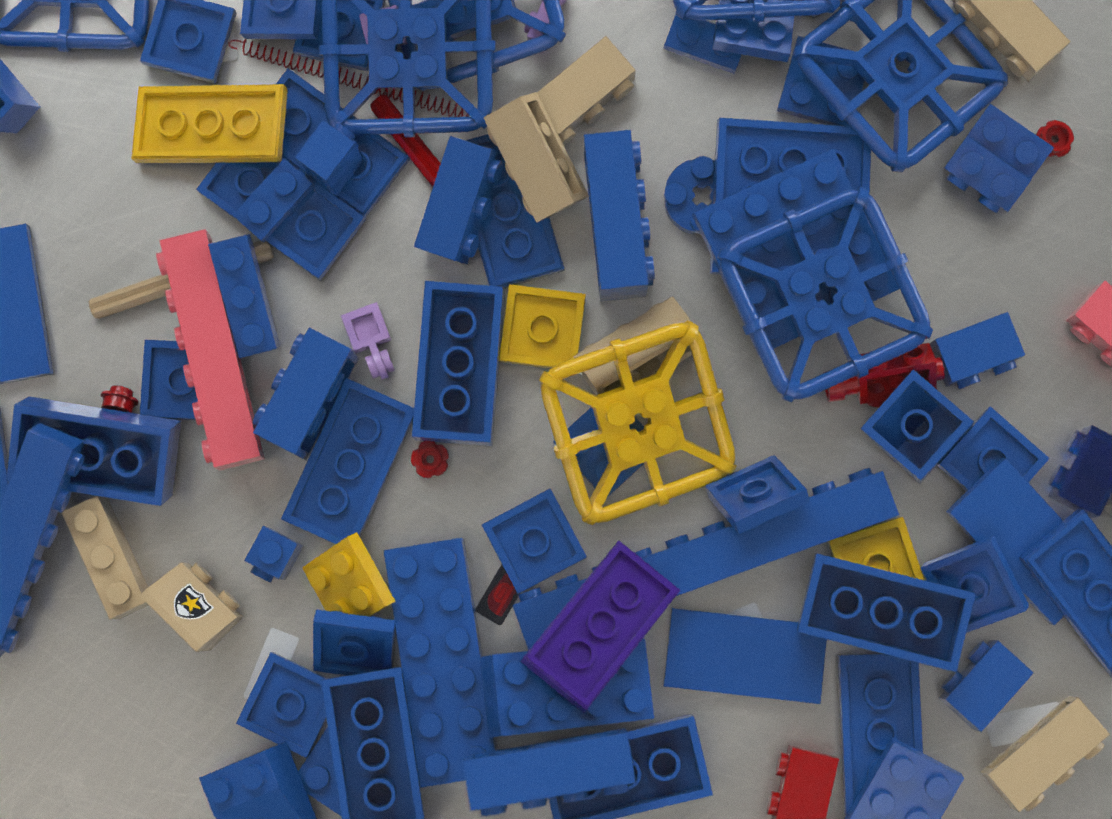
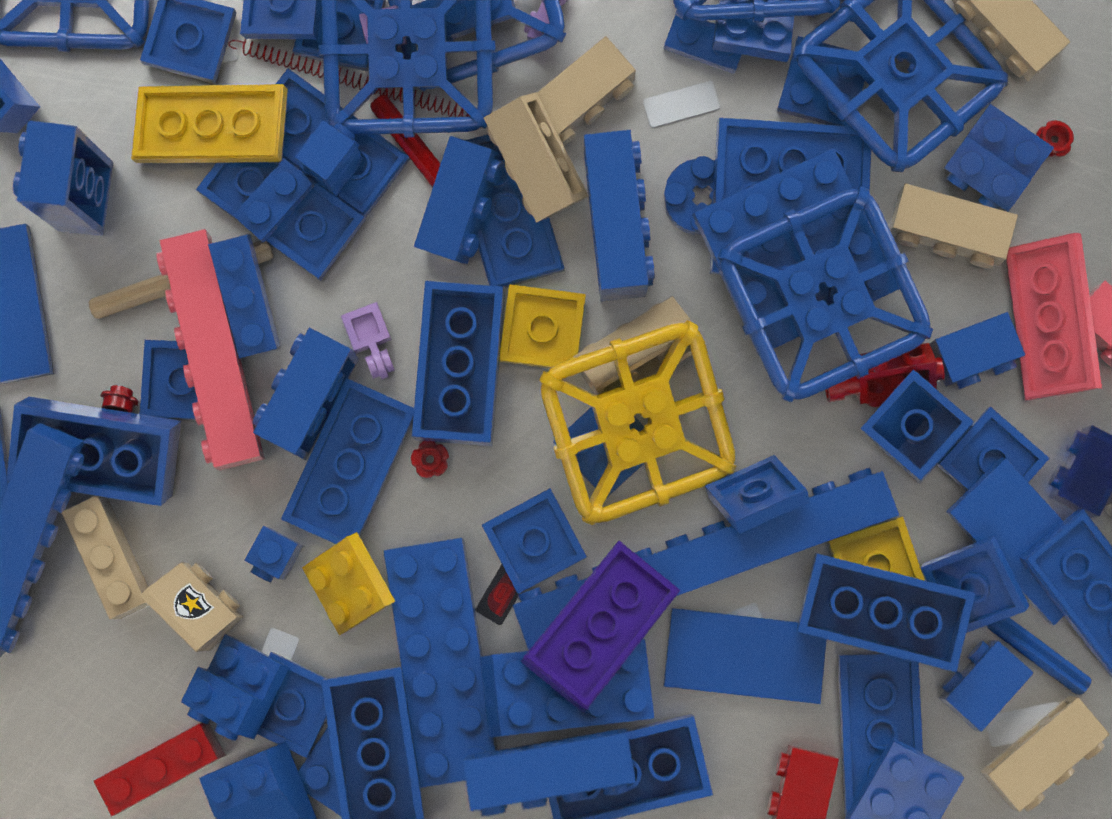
(63, 178): none -> blue brick
(159, 768): none -> red brick
(235, 689): none -> blue plate
(351, 643): blue plate -> none
(681, 104): none -> white sticker
(952, 226): none -> tan brick
(1041, 655): none -> blue axle
(1053, 317): none -> coral tile

